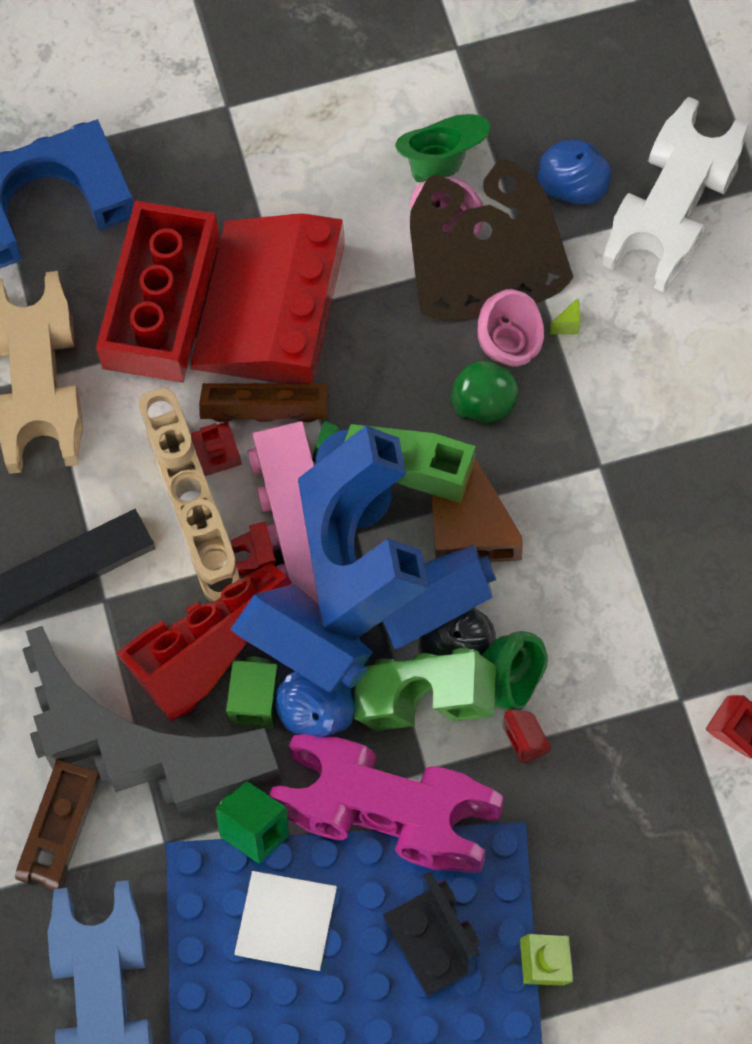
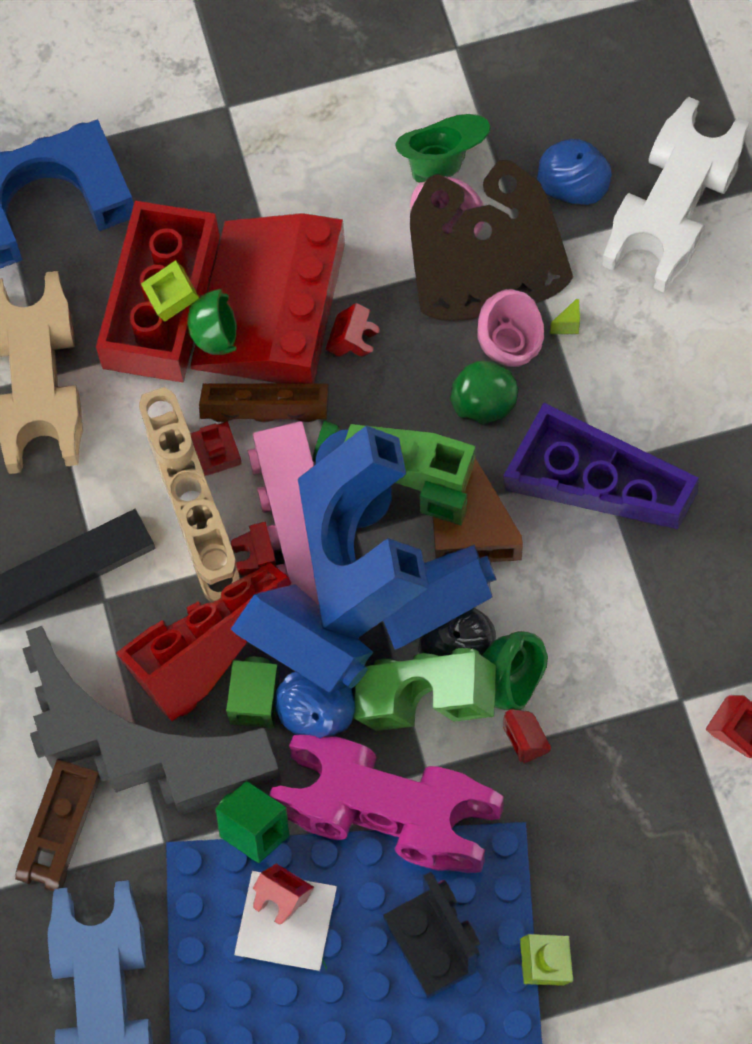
(170, 291): none -> lime plate
(213, 323): none -> green hair
(282, 888): none -> tile
(348, 332): none -> red tile
(443, 503): none -> green tile
(598, 472): none -> dark purple wedge

